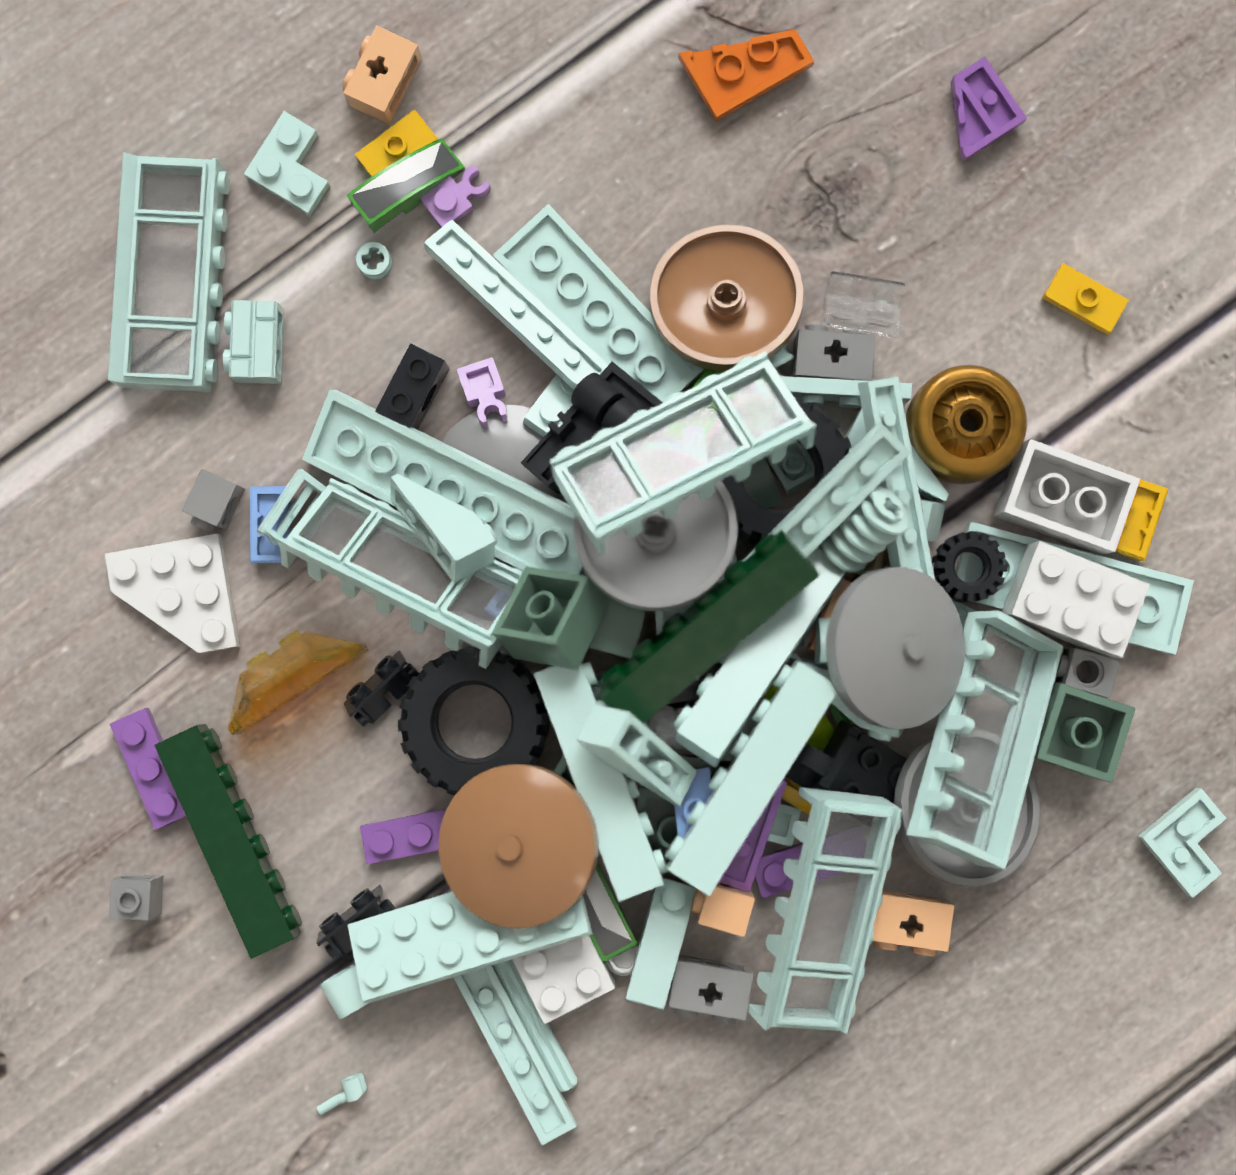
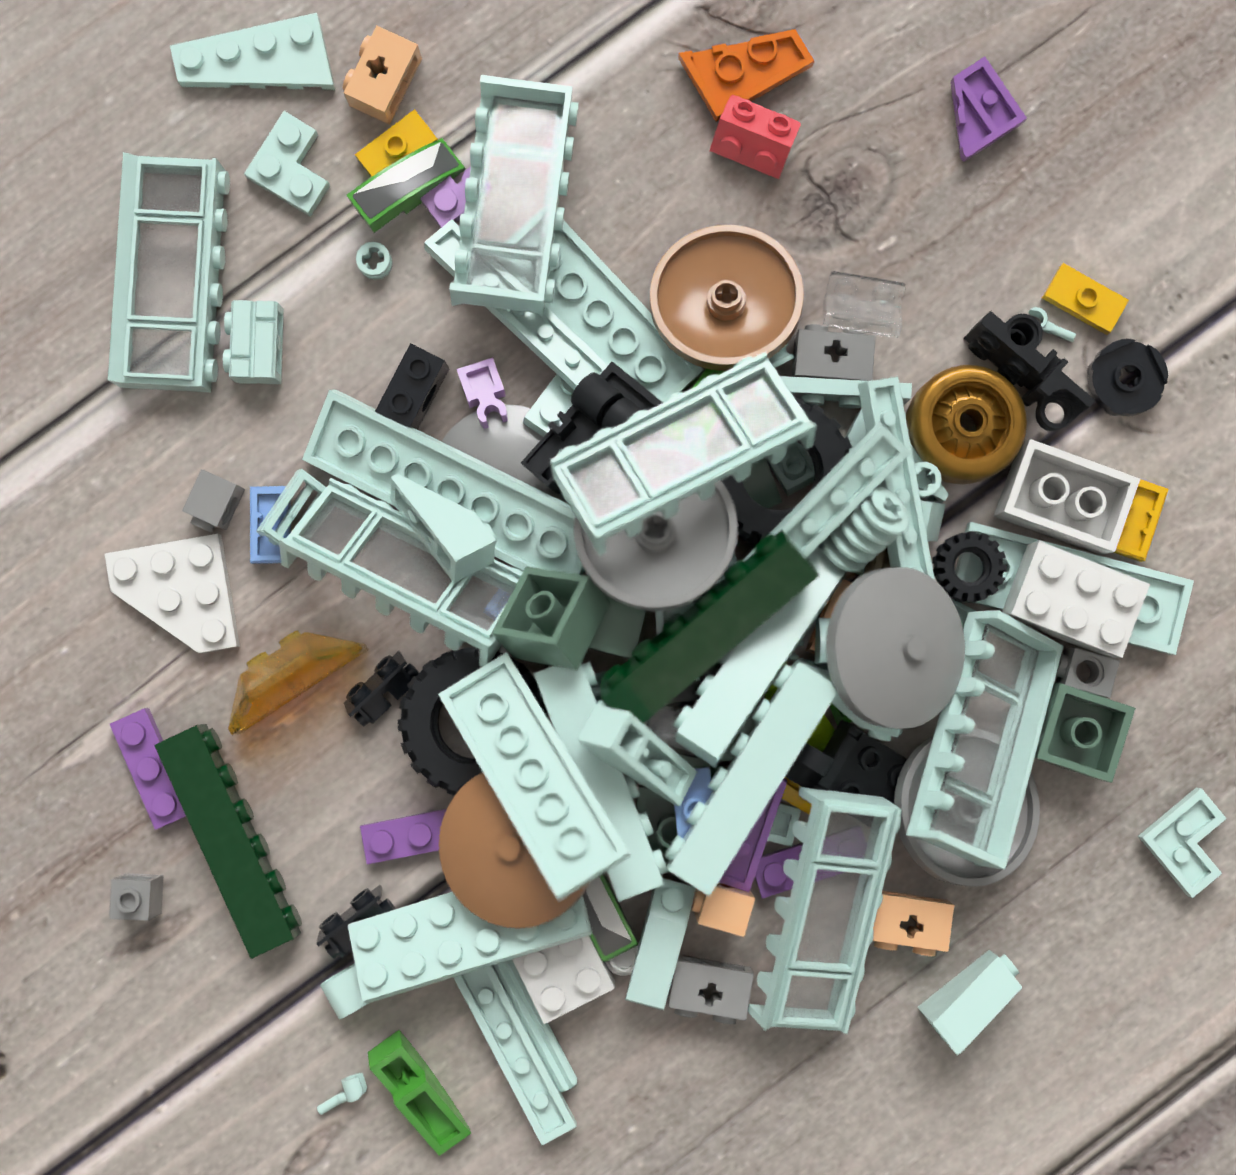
(260, 56): none -> light aqua wing
(418, 1092): none -> bright green slope
(514, 195): none -> clear window
(534, 776): none -> light aqua plate
(754, 136): none -> coral bracket
(931, 471): none -> light aqua bush
(971, 1000): none -> light aqua slope
(1013, 350): none -> black plate
(1049, 327): none -> light aqua hand
(1118, 397): none -> black plate

